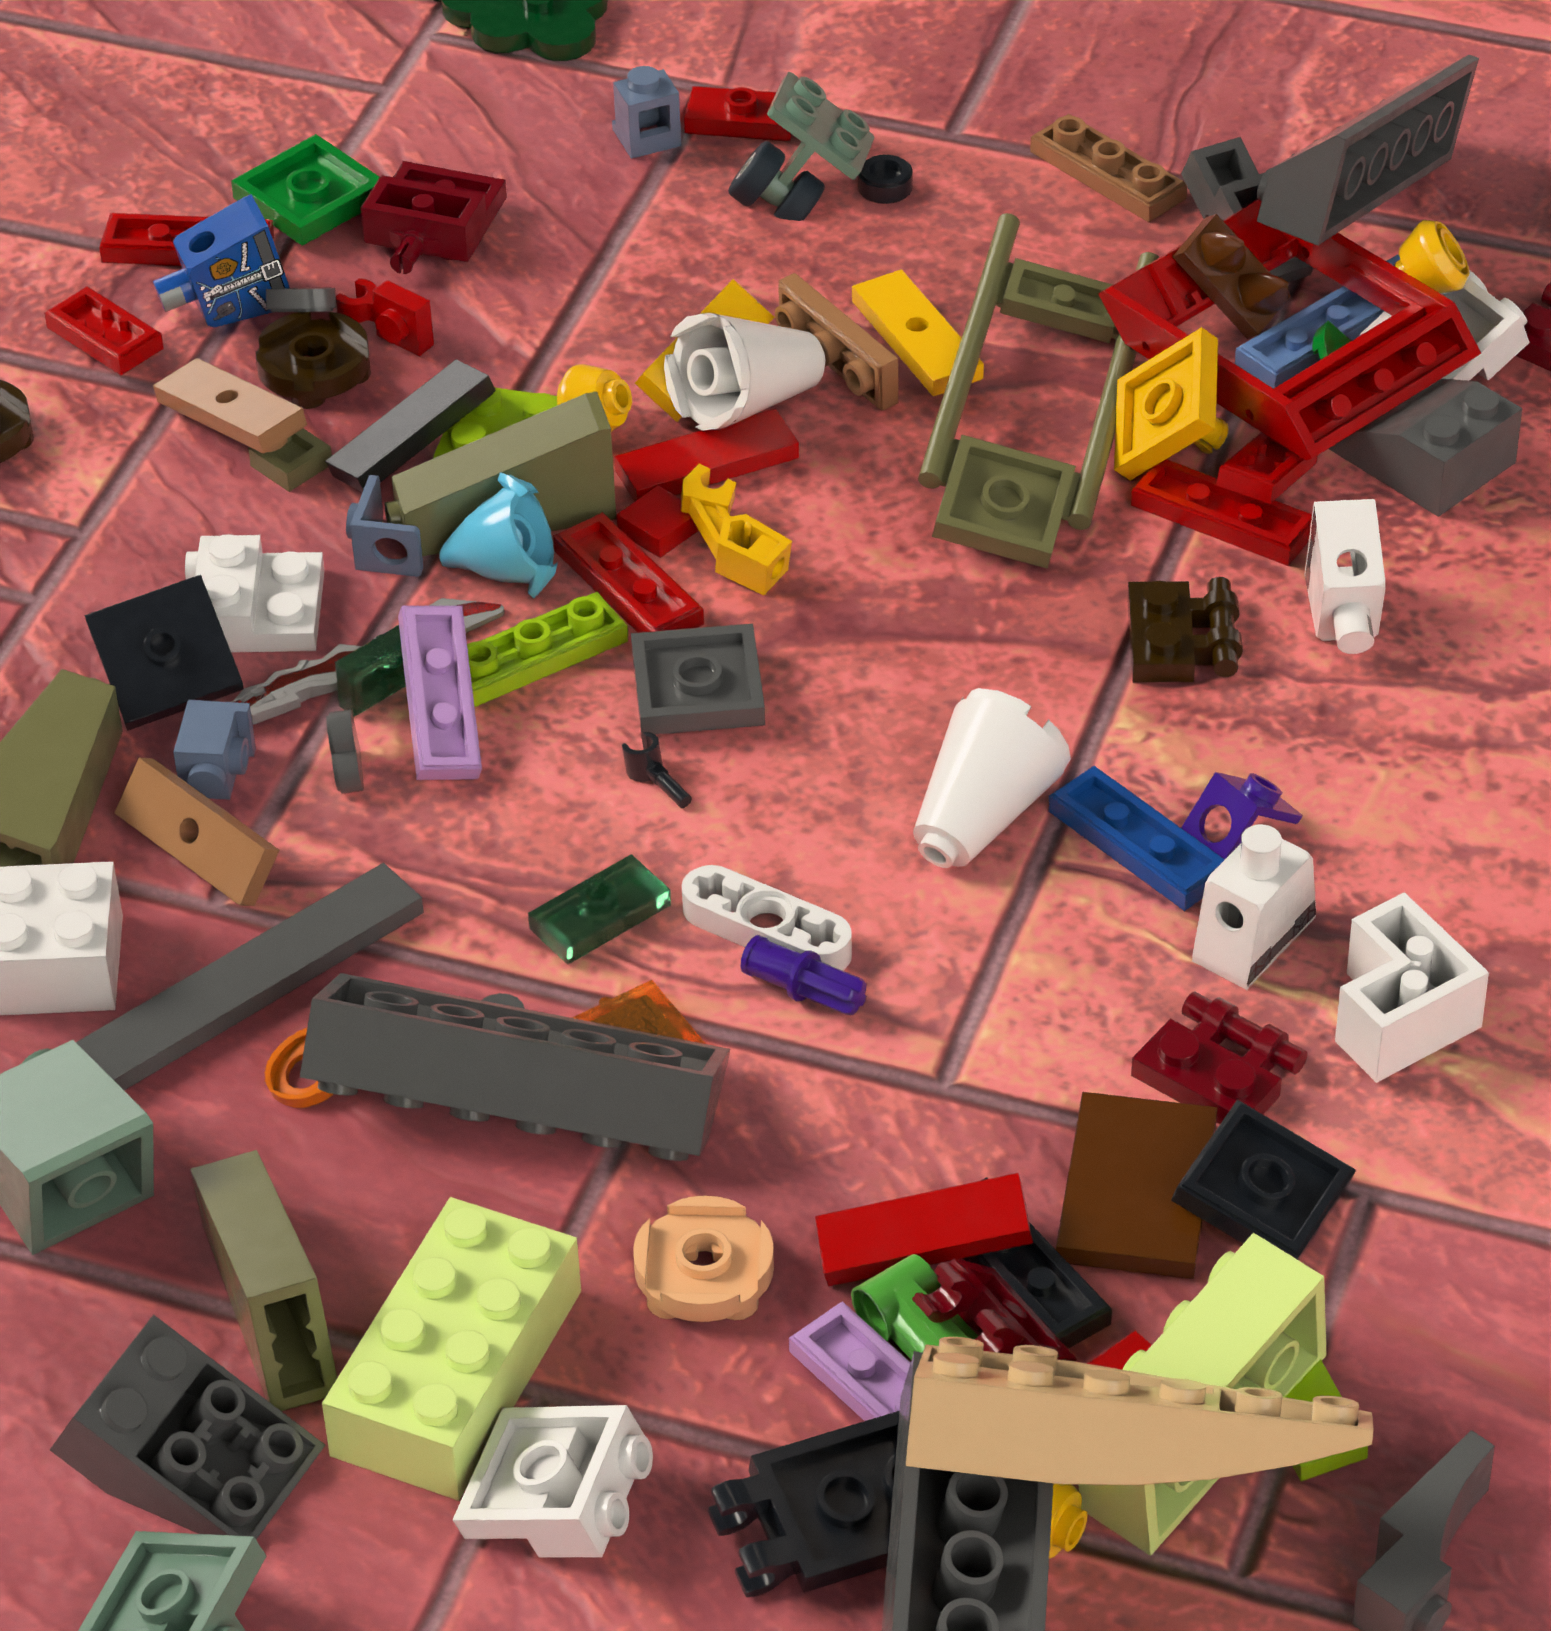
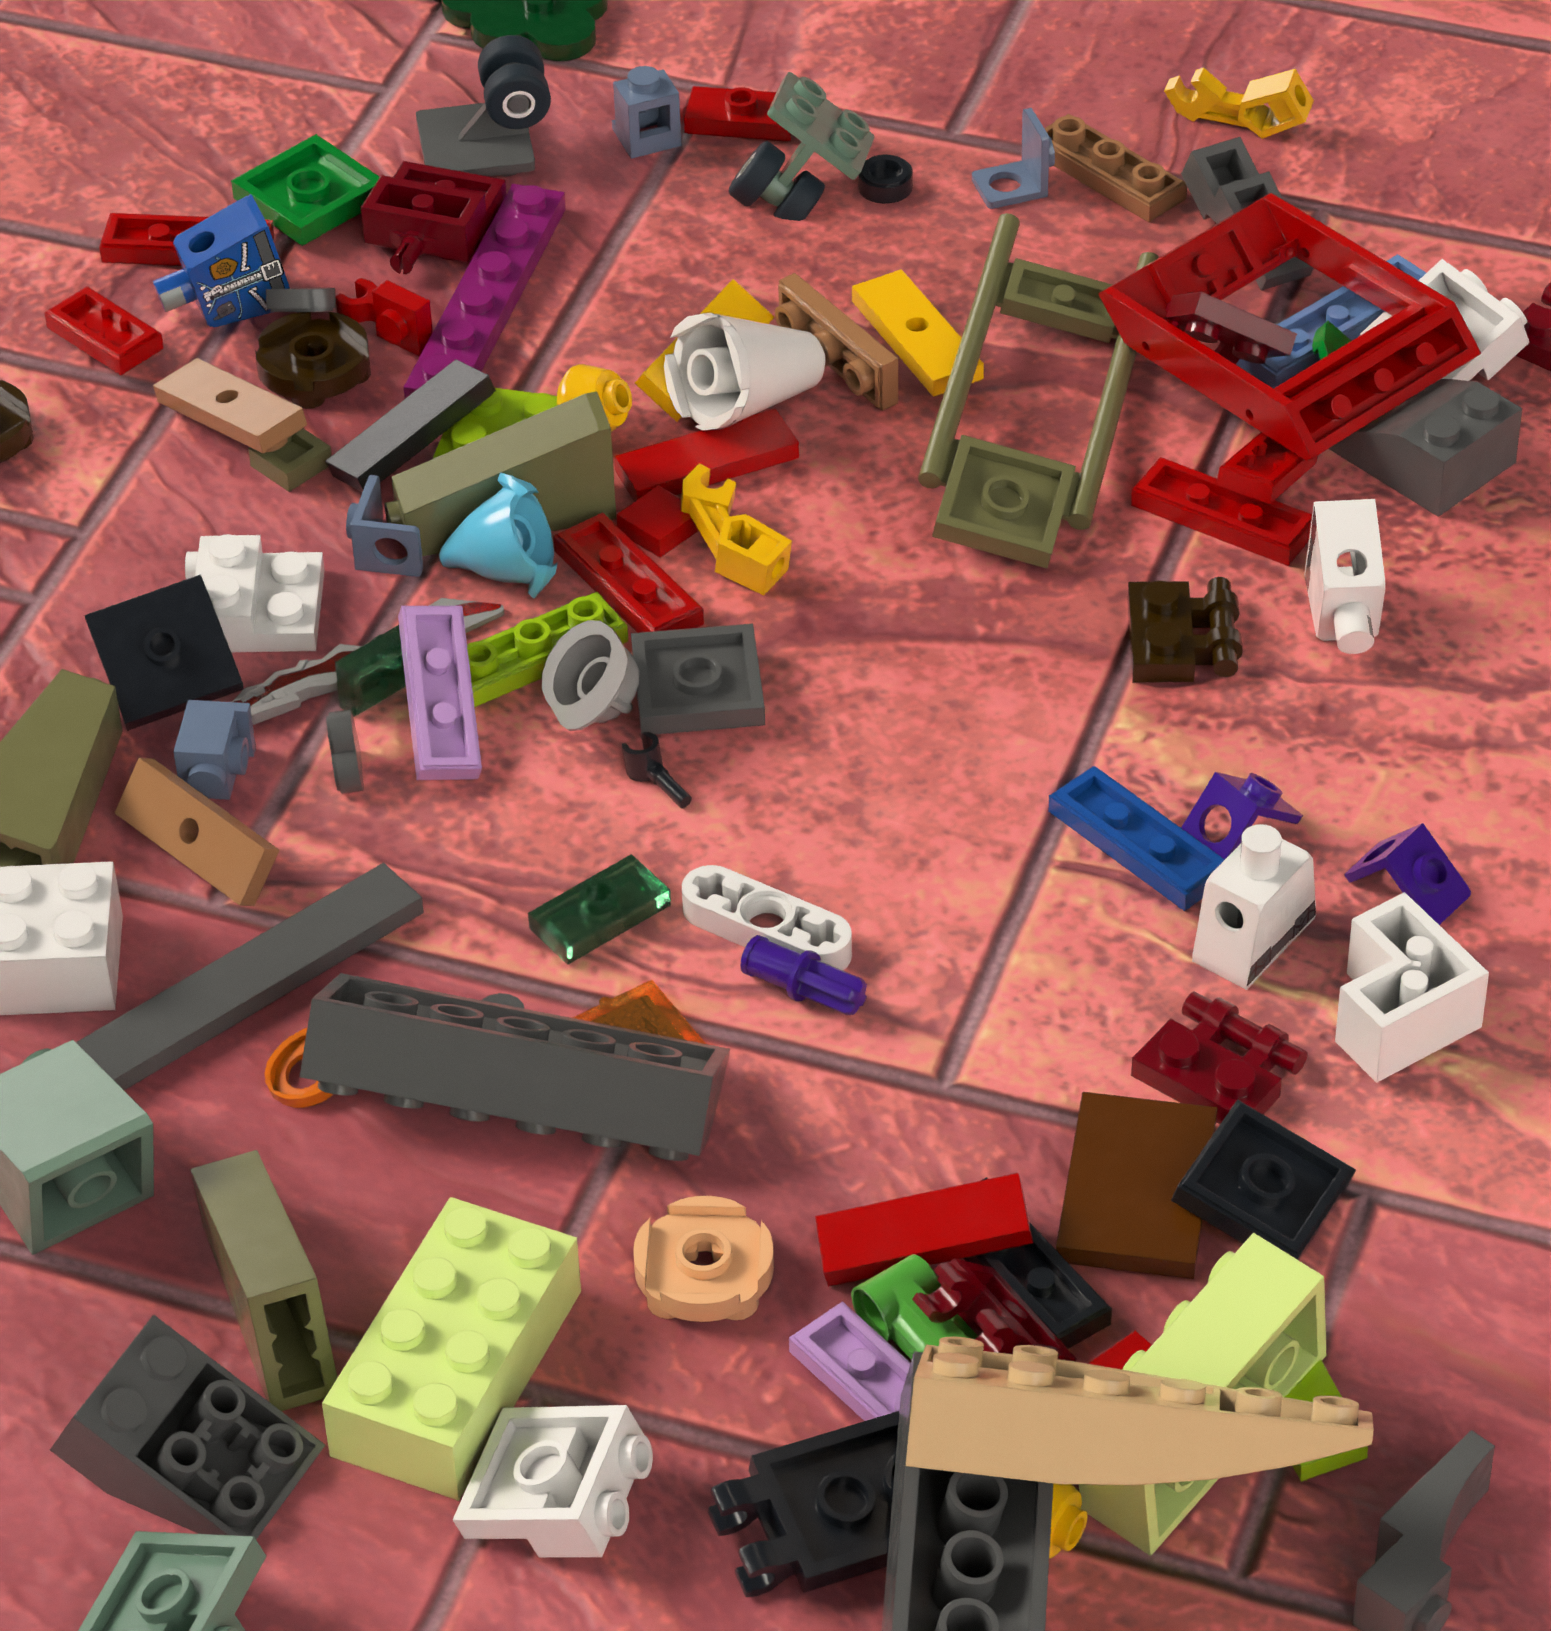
(491, 282): none -> magenta plate
(494, 134): none -> plate
(589, 676): none -> light grey piece
(985, 776): white cone -> none
(1030, 173): none -> sand blue bracket
(1168, 406): yellow tile -> none
(1232, 276): reddish brown tile -> none
(1239, 332): none -> dark red plate
(1283, 92): none -> yellow piece
(1368, 157): dark grey slope -> none
(1418, 870): none -> dark purple bracket
(1434, 257): yellow cone -> none

